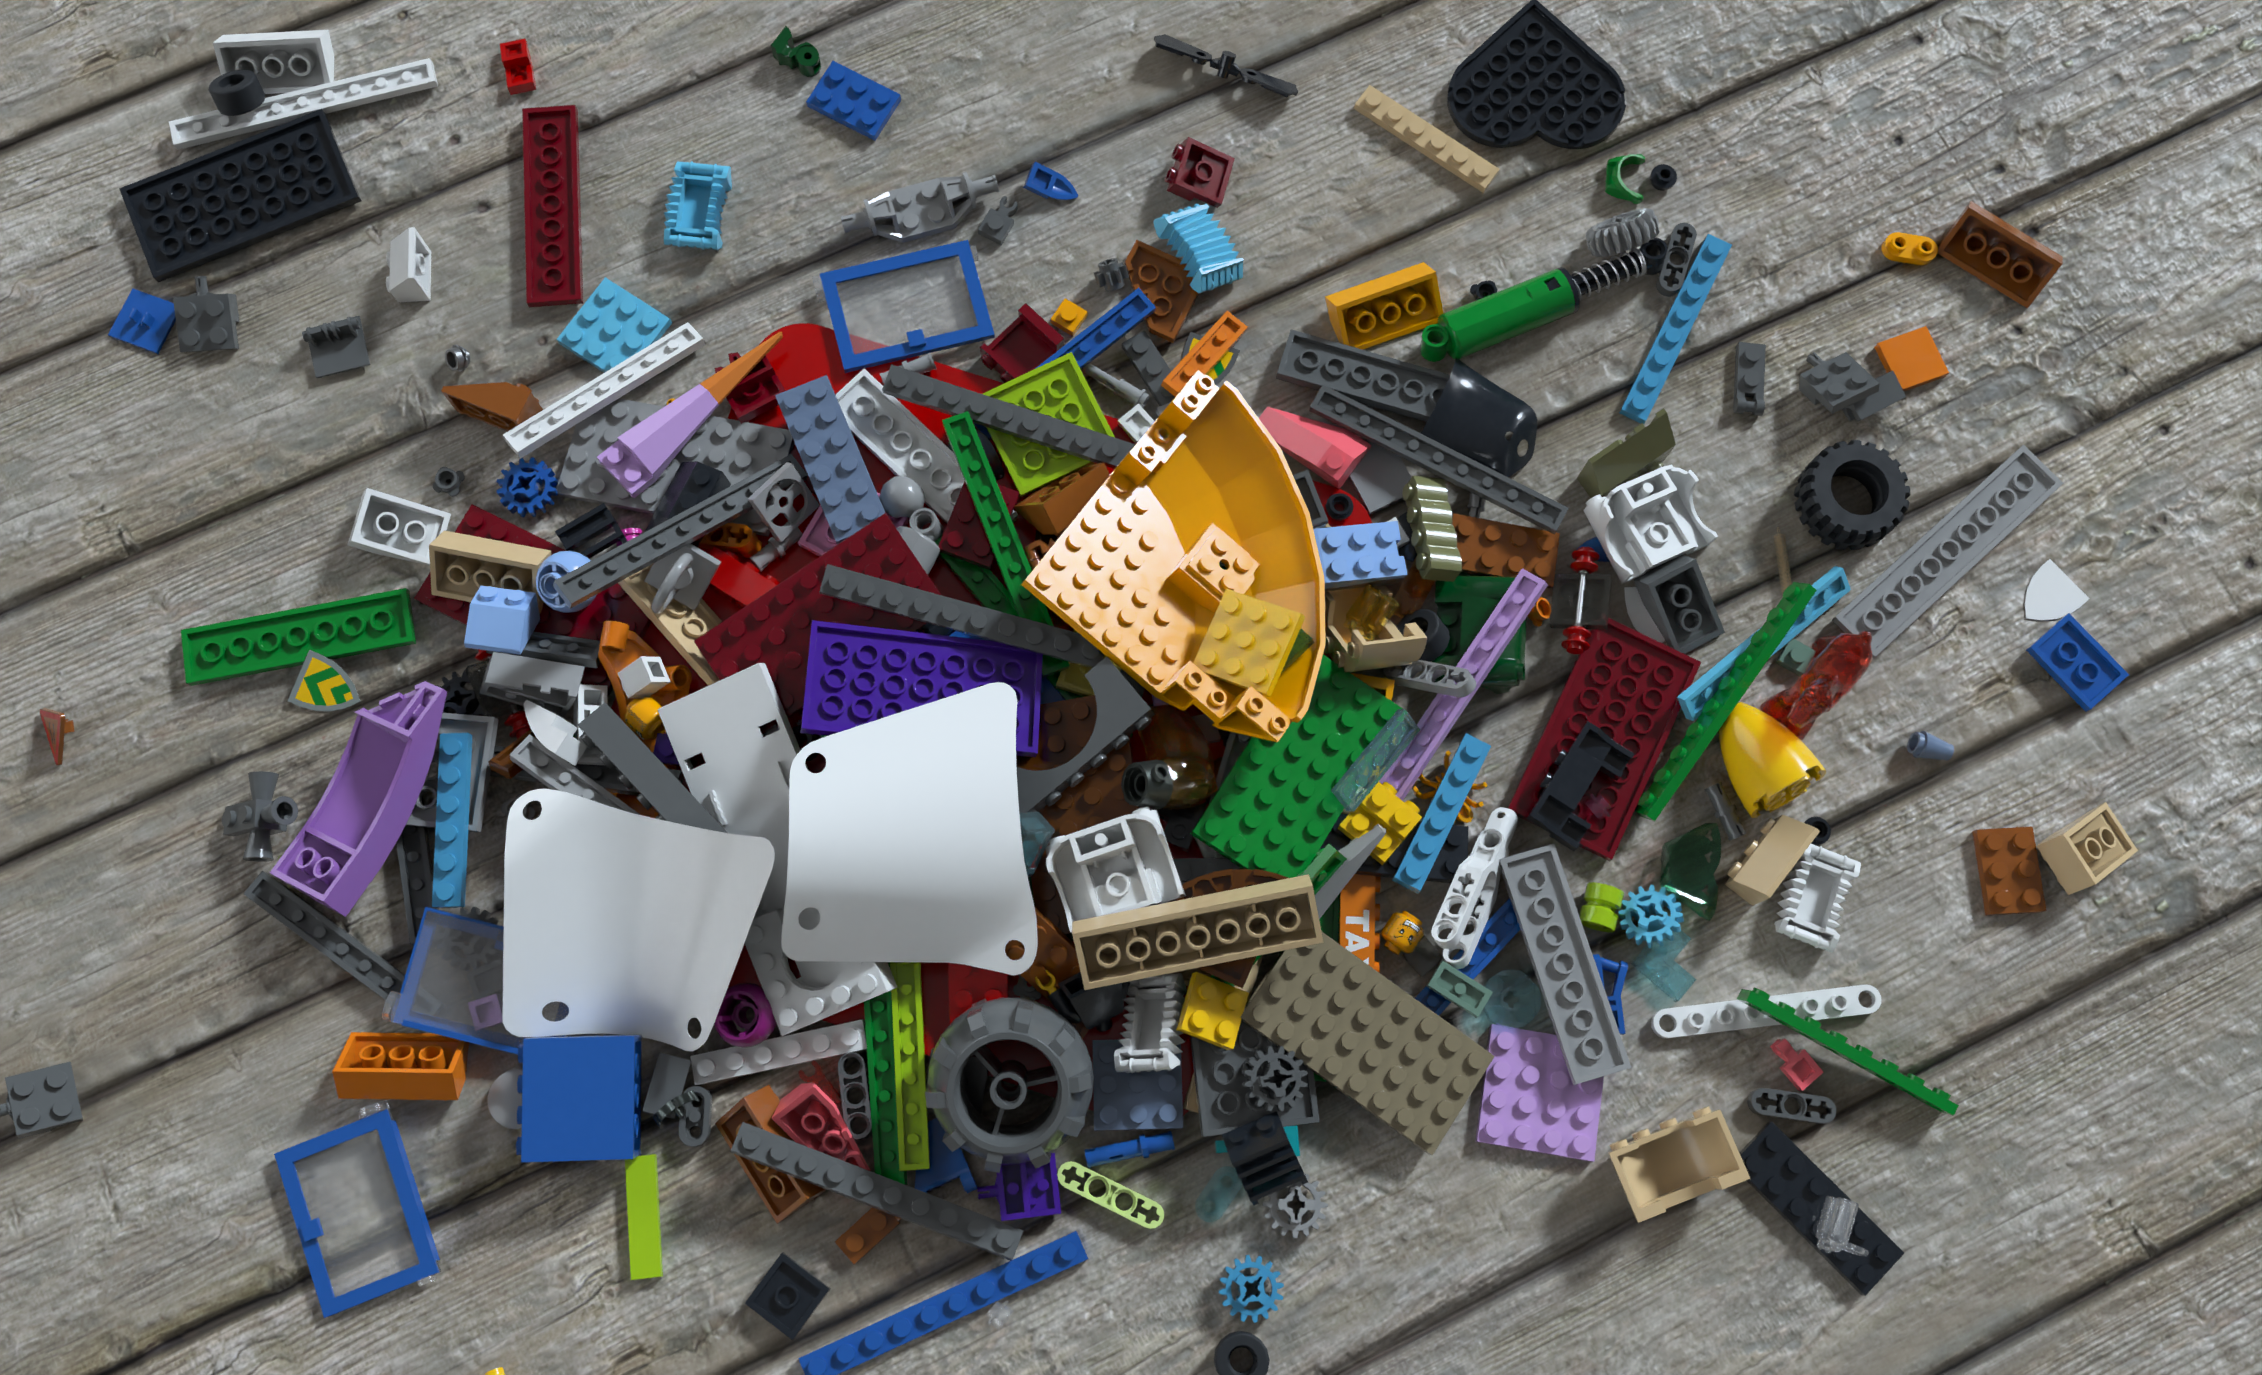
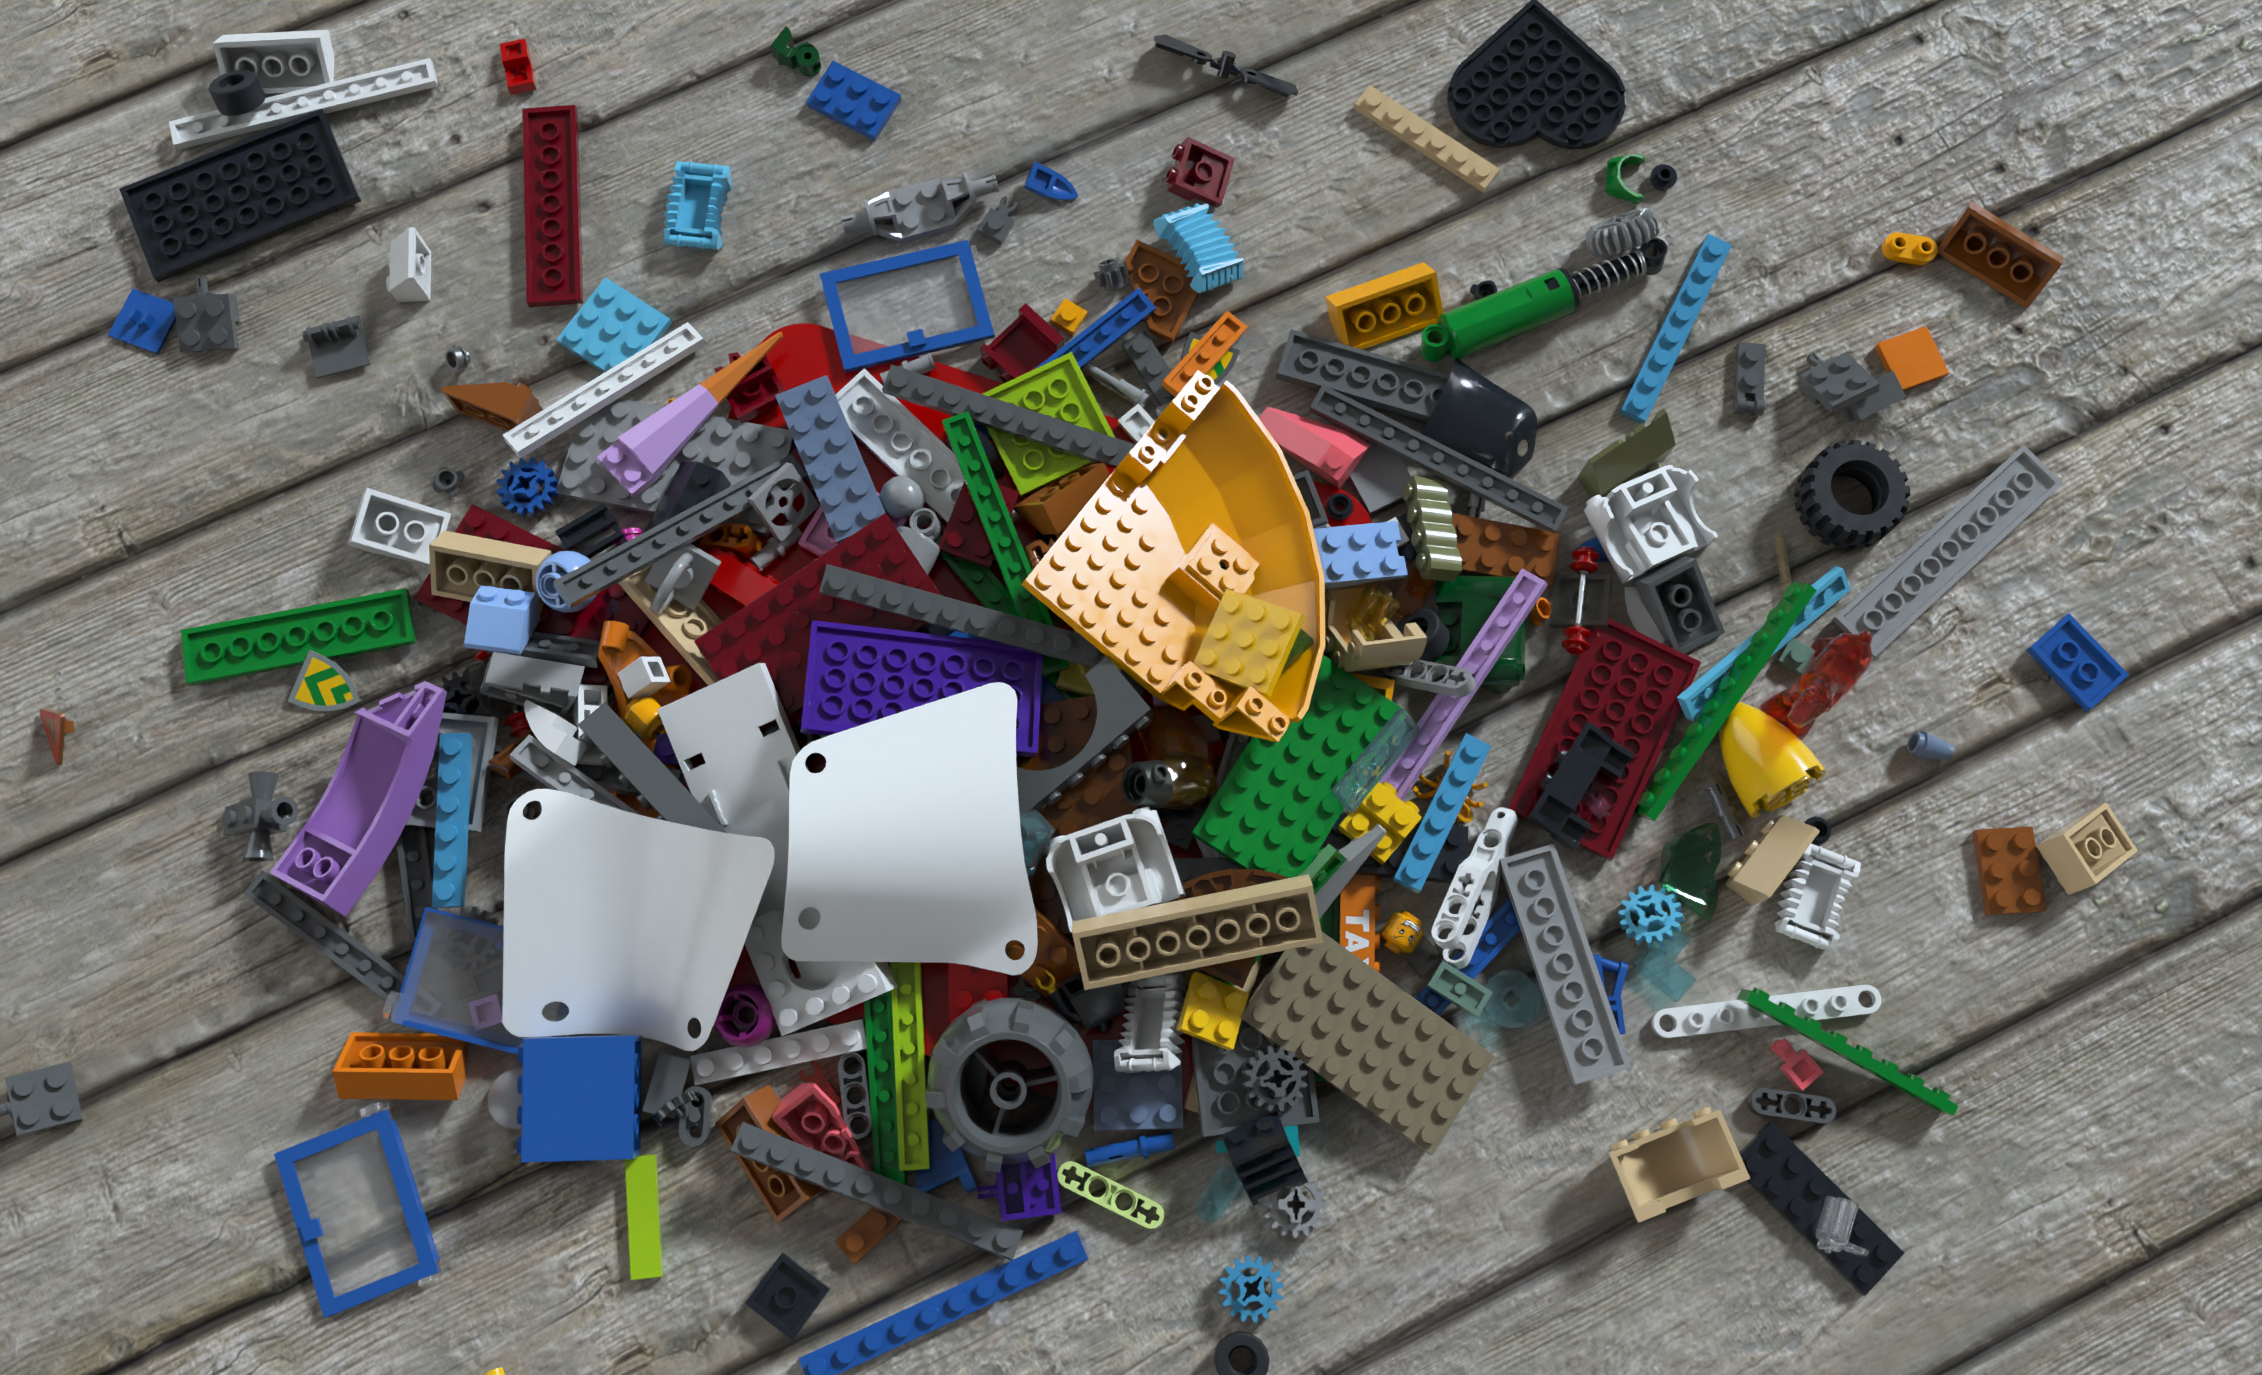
(1532, 1100): lavender plate -> none
(1600, 907): lime wheel -> none
(1684, 251): dark grey beam -> none
(2052, 594): white sticker -> none

